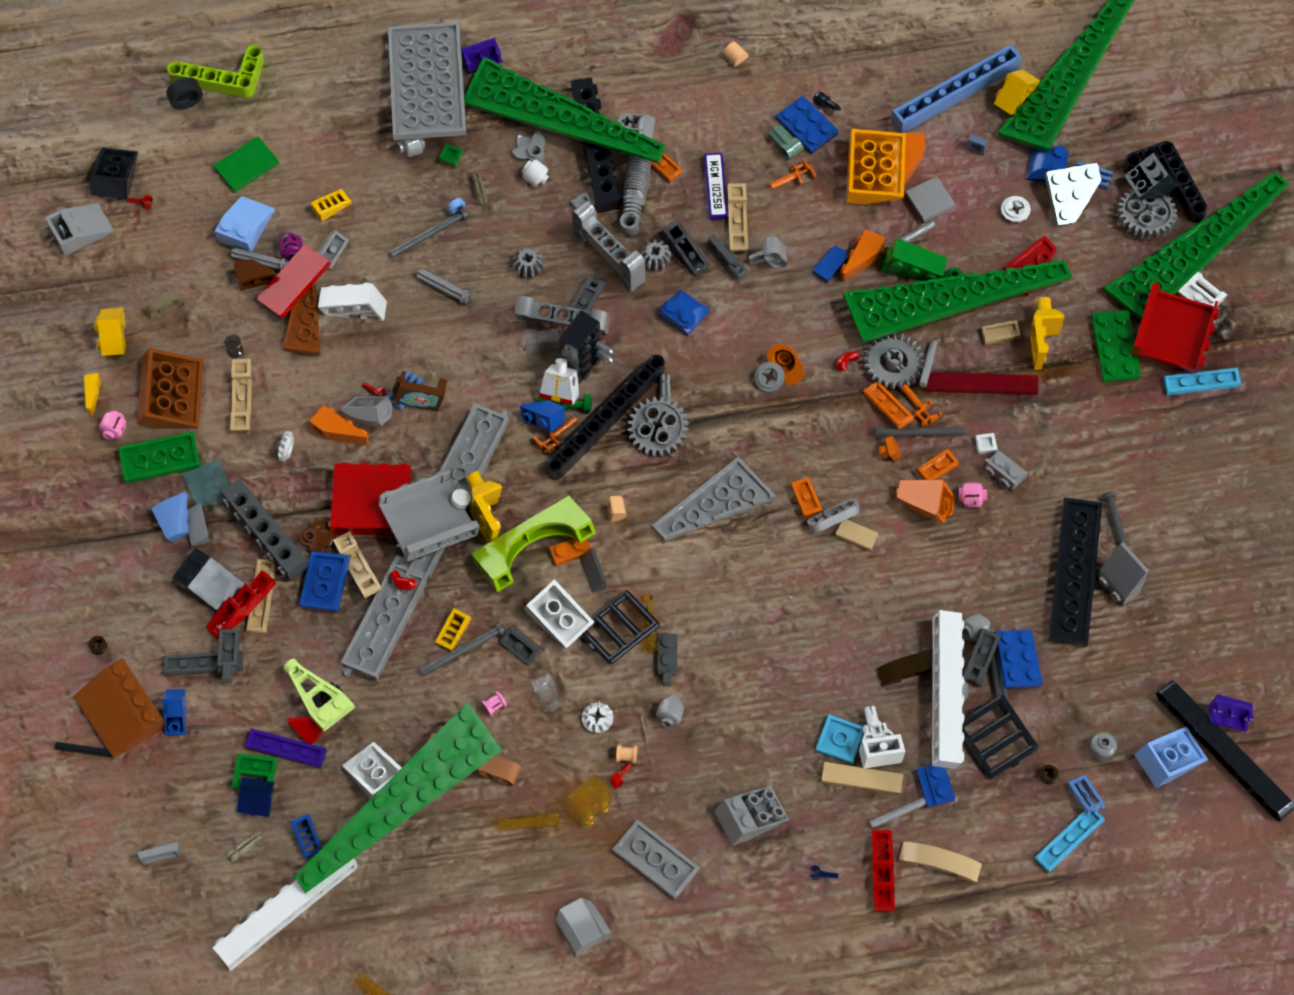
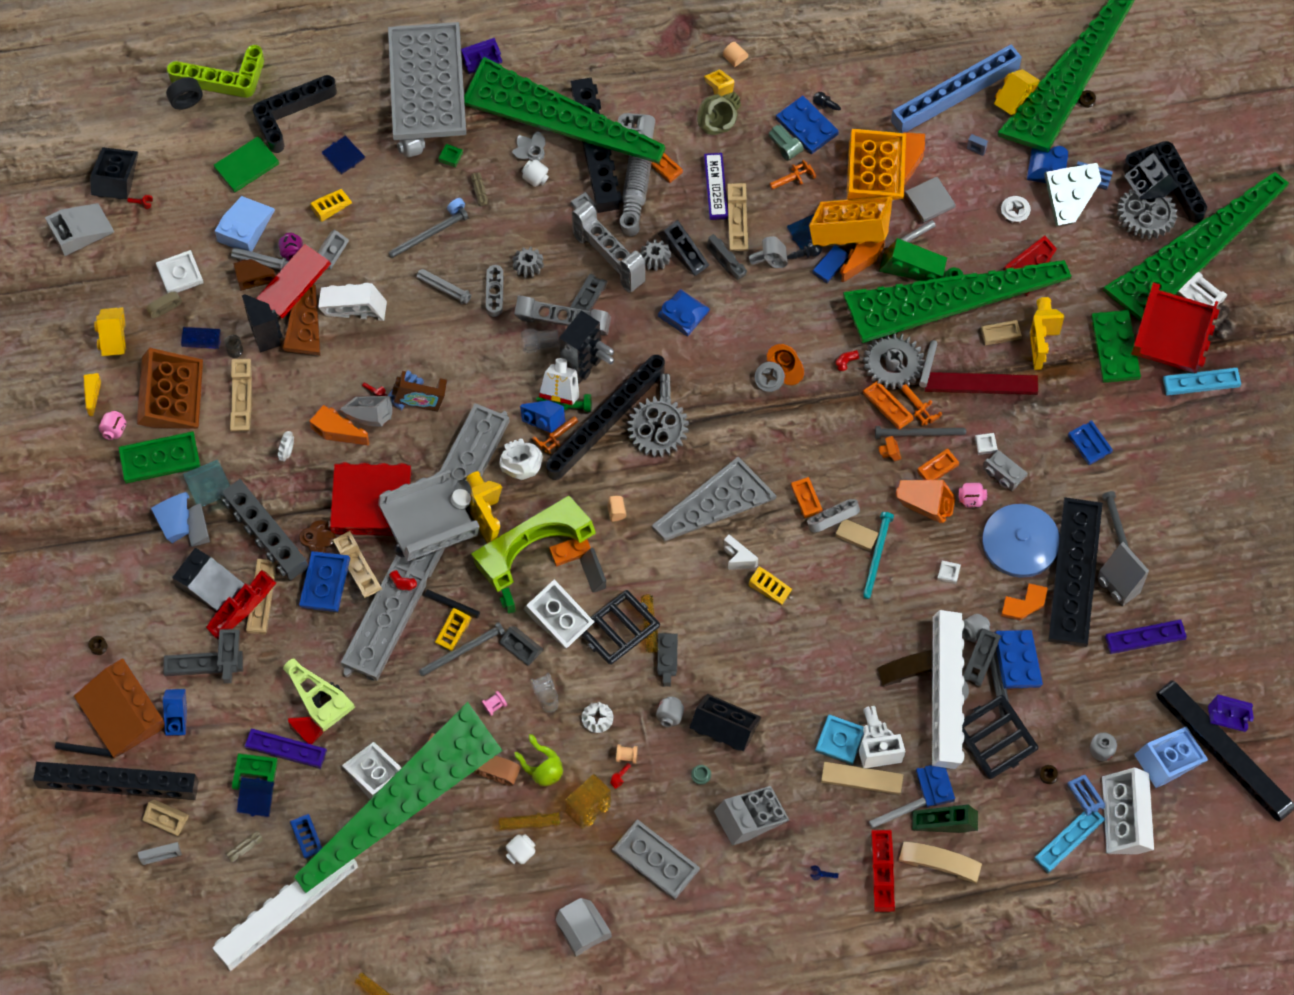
(116, 780): none -> black brick
(165, 817): none -> tan slope
(179, 272): none -> white plate
(201, 337): none -> clear blue plate
(263, 323): none -> black slope
(288, 107): none -> black beam
(343, 154): none -> clear blue piece
(451, 603): none -> black bar
(490, 284): none -> light grey beam
(507, 600): none -> green plate
(520, 849): none -> white head
(521, 459): none -> white helmet
(549, 771): none -> lime hair
(701, 774): none -> sand green plate
(718, 113): none -> olive helmet
(720, 82): none -> yellow slope
(724, 722): none -> black slope
(742, 557): none -> white slope
(760, 572): none -> yellow slope
(801, 232): none -> piece
(811, 250): none -> black bar
(851, 221): none -> light orange slope
(886, 518): none -> teal bar
(946, 819): none -> dark green slope
(949, 572): none -> white tile
(1020, 540): none -> medium blue dish
(1020, 609): none -> orange tile
(1087, 93): none -> dark brown bush
(1090, 442): none -> blue plate
(1128, 812): none -> white slope
(1145, 636): none -> dark purple tile

